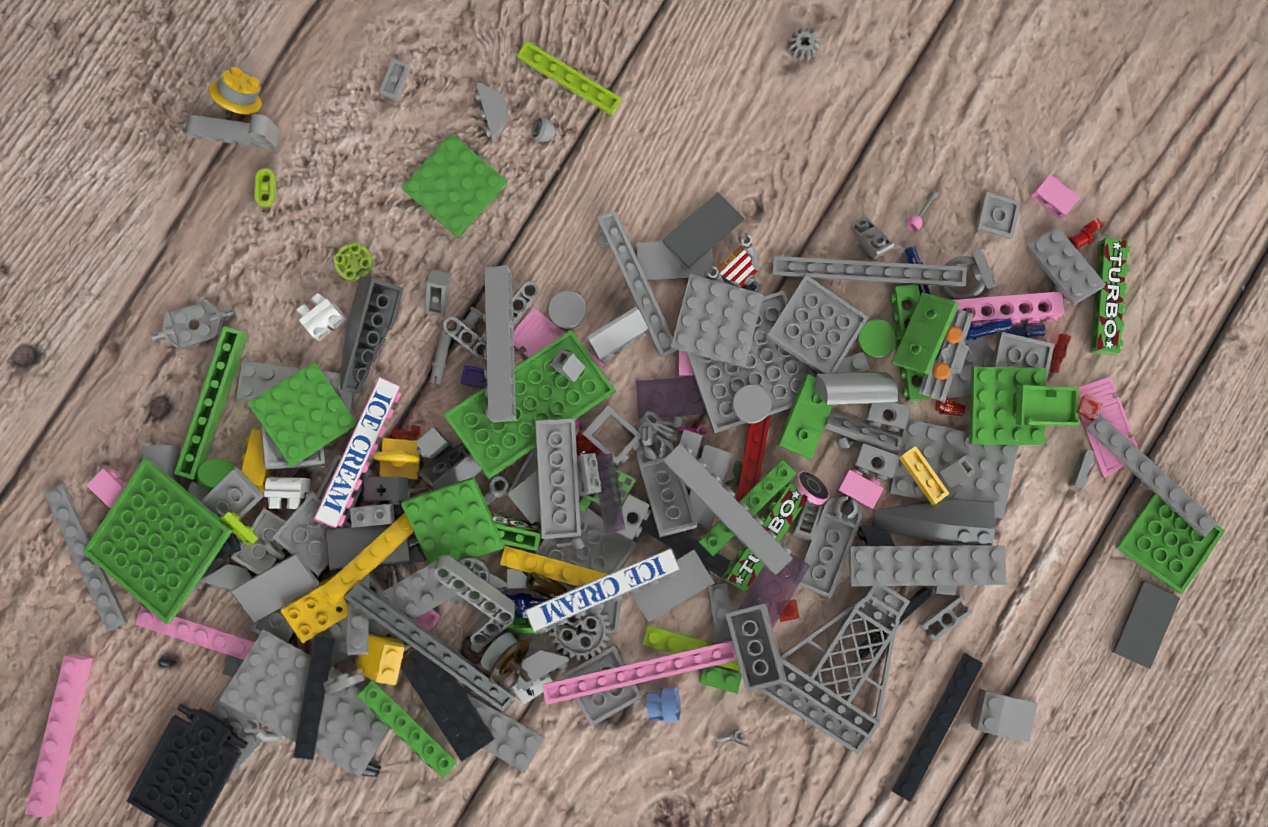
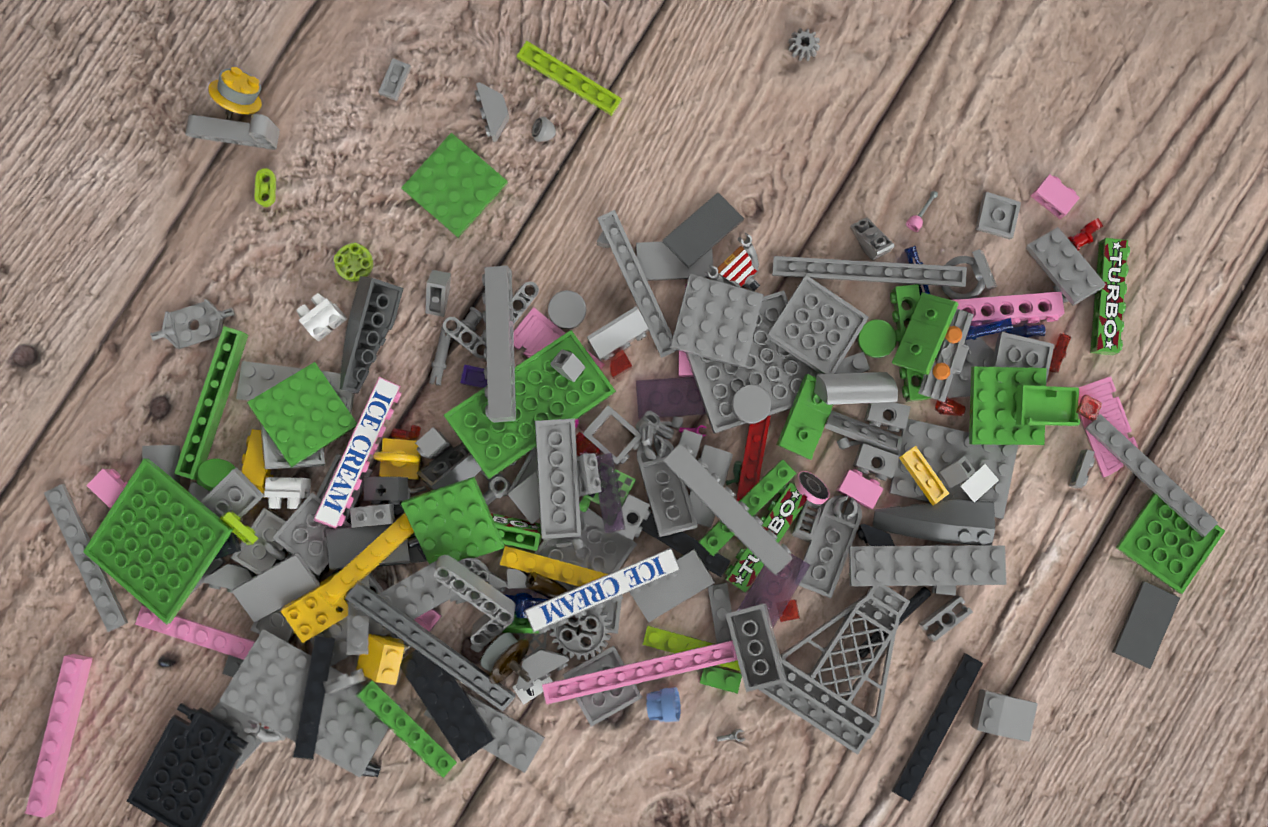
(619, 364): none -> clear red brick
(979, 483): none -> white sticker

